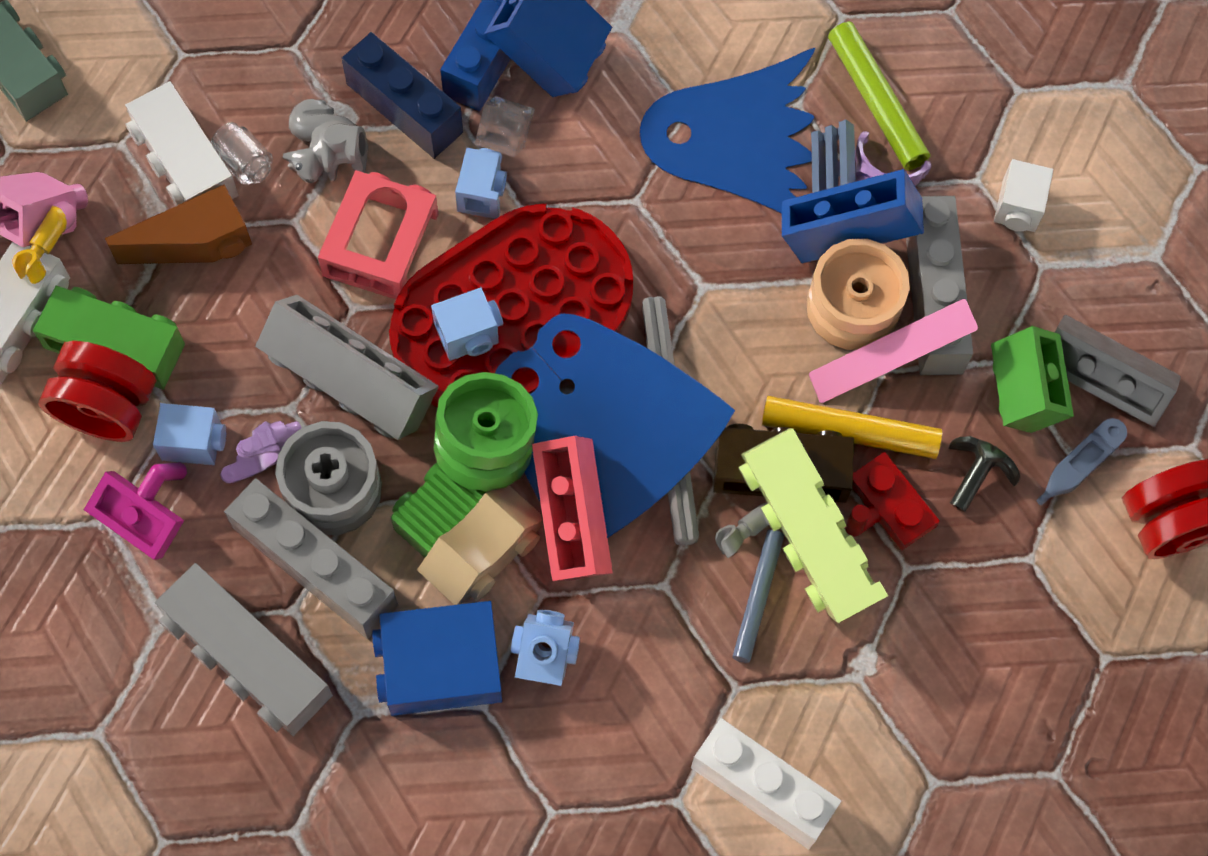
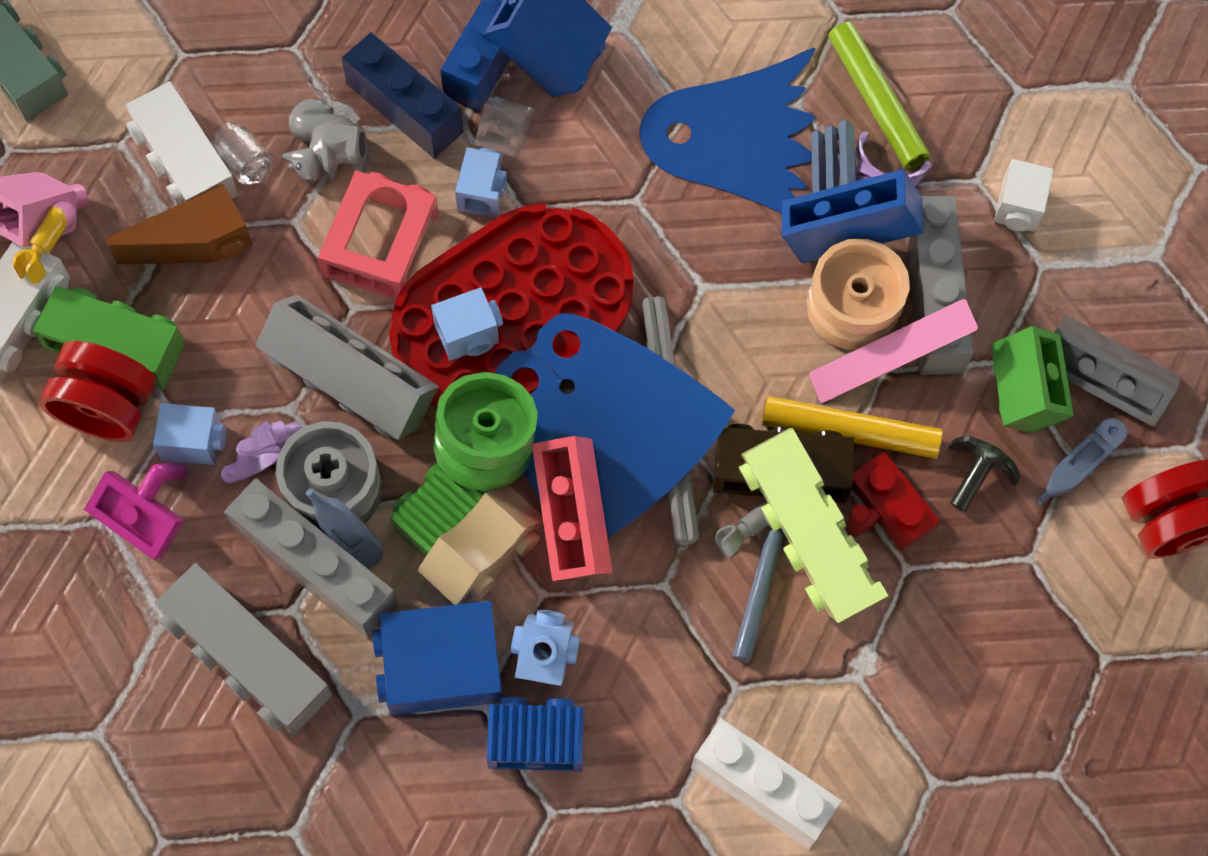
(346, 529): none -> sand blue piece
(535, 736): none -> blue brick

